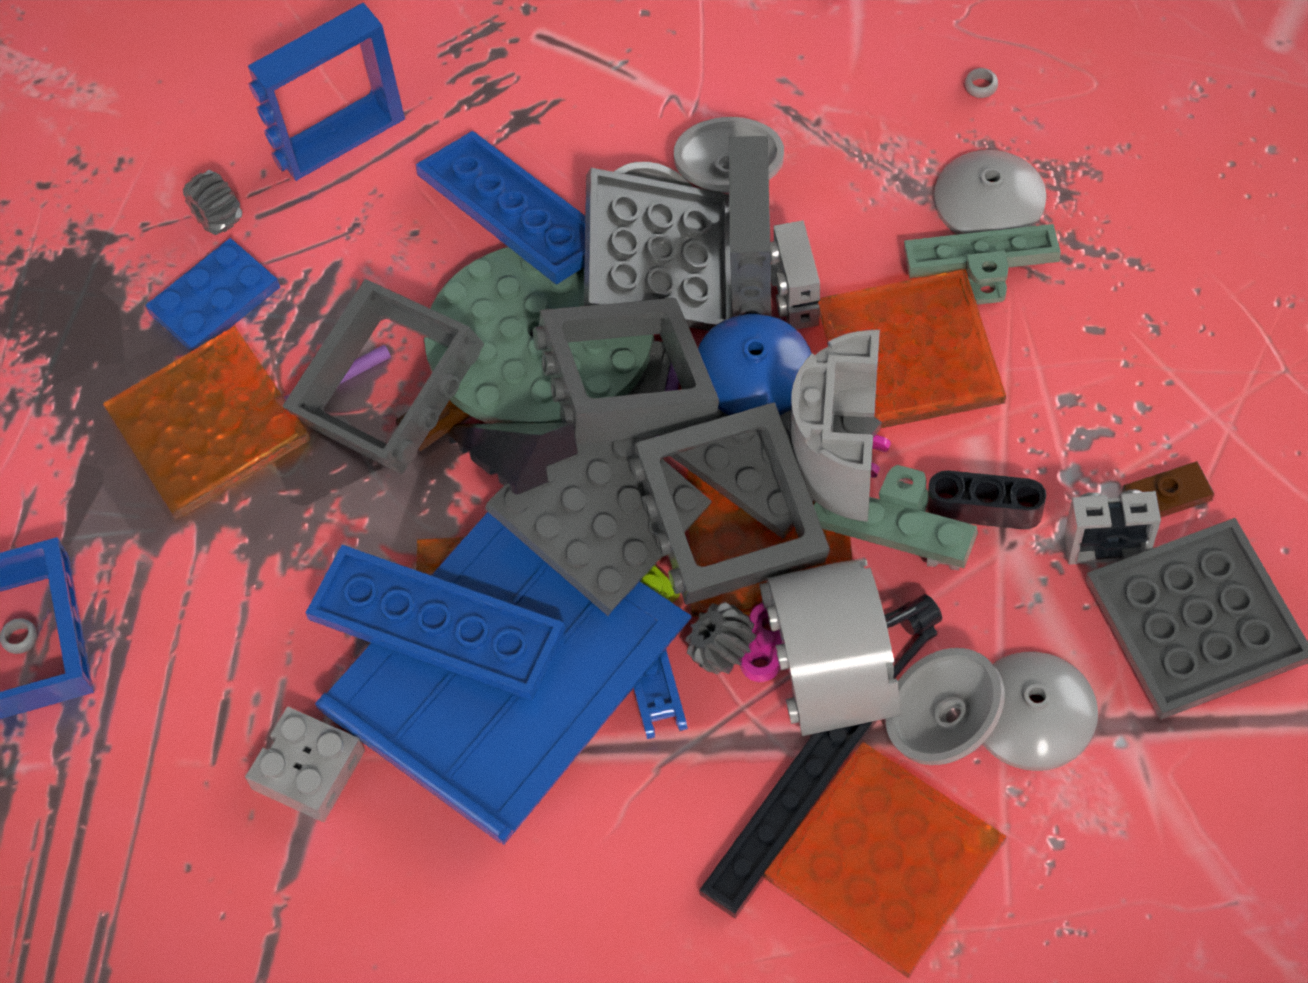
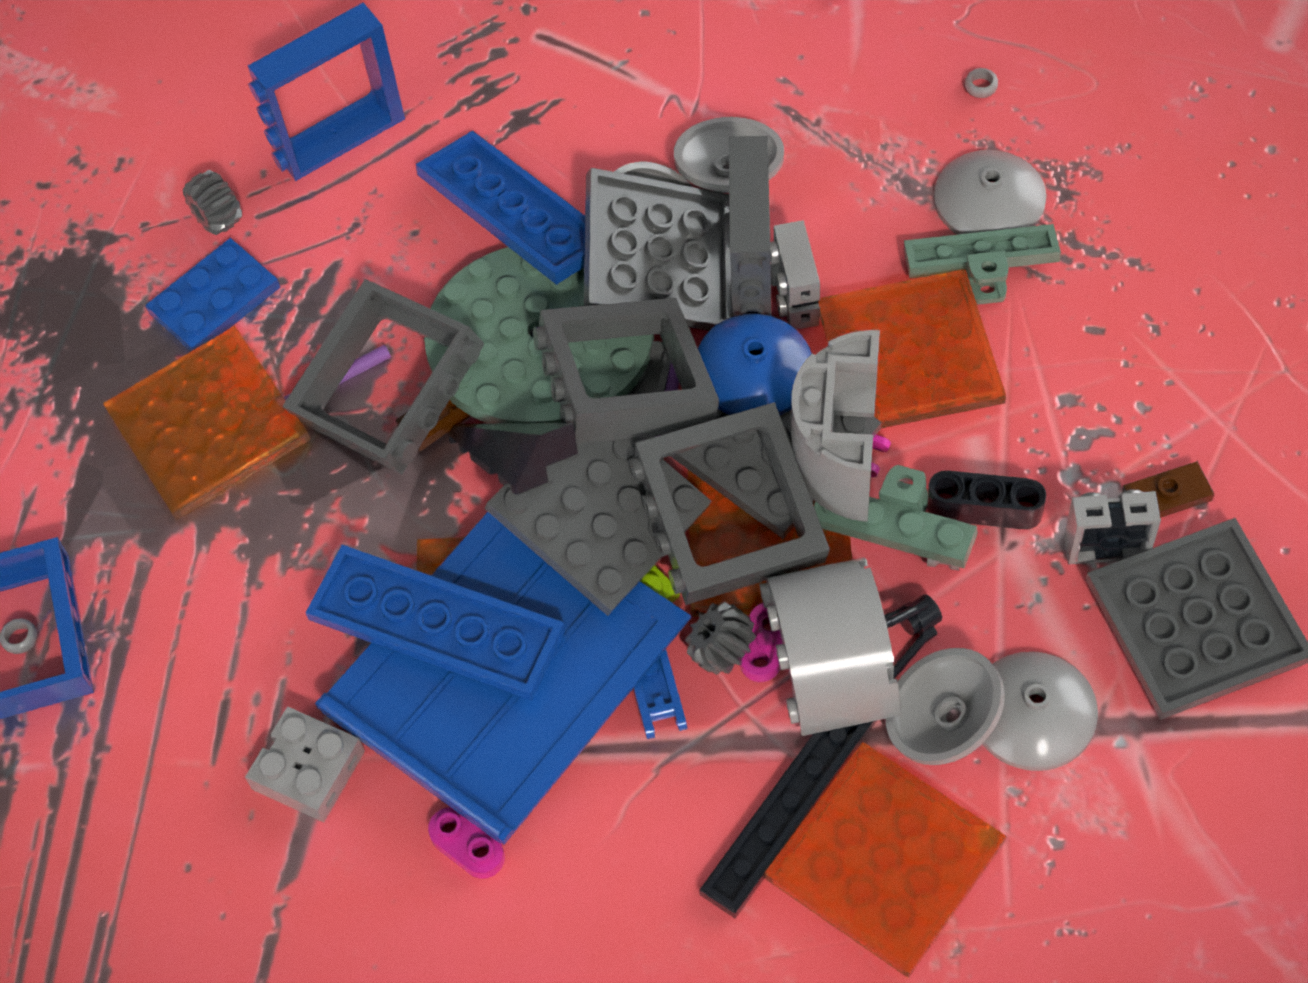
(463, 843): none -> dark pink plate

